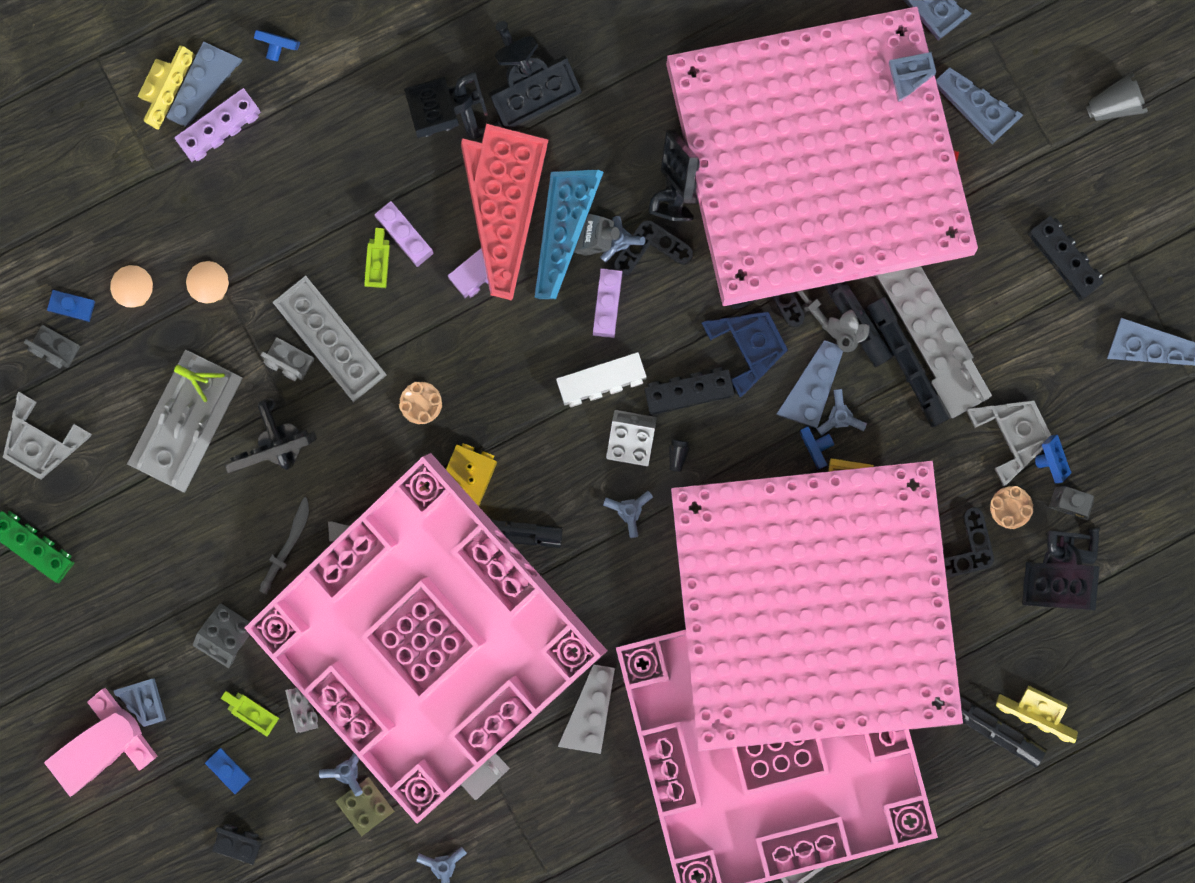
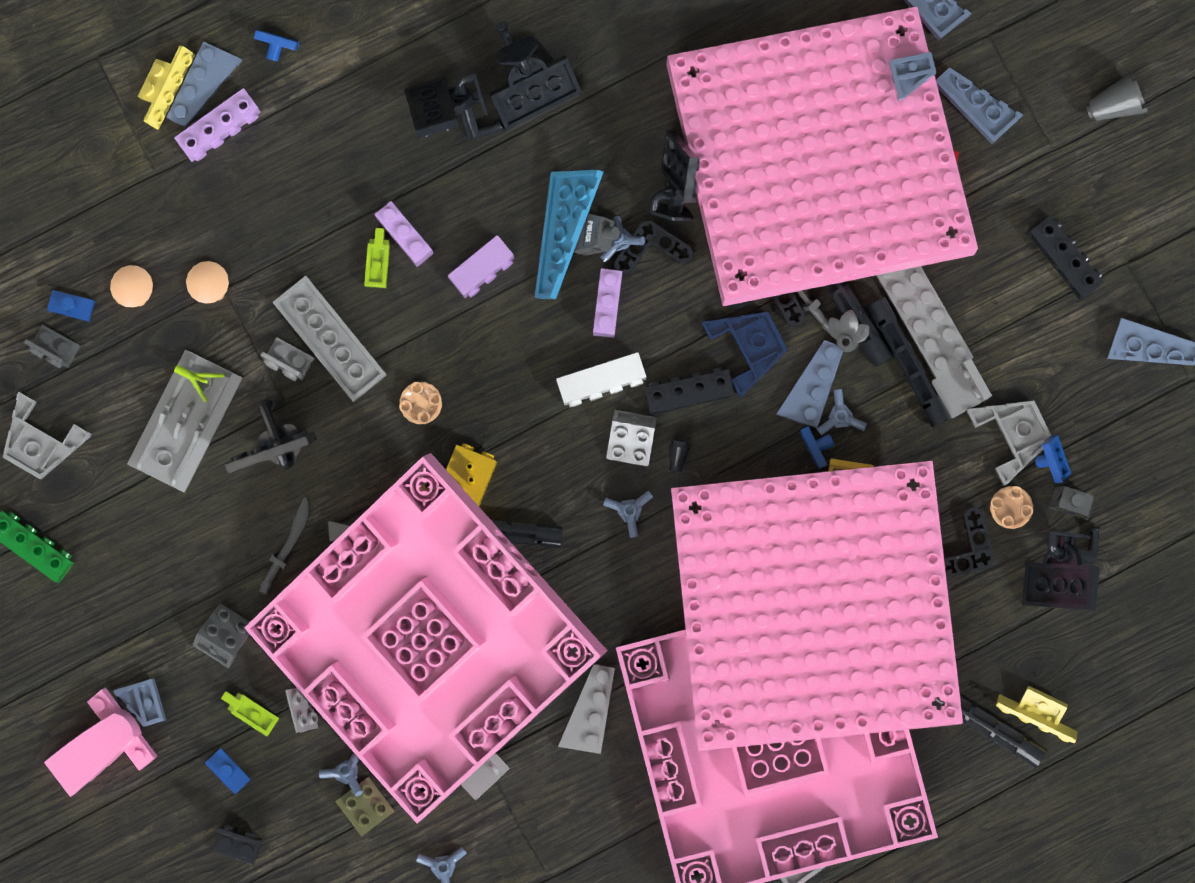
(503, 189): coral wing -> none

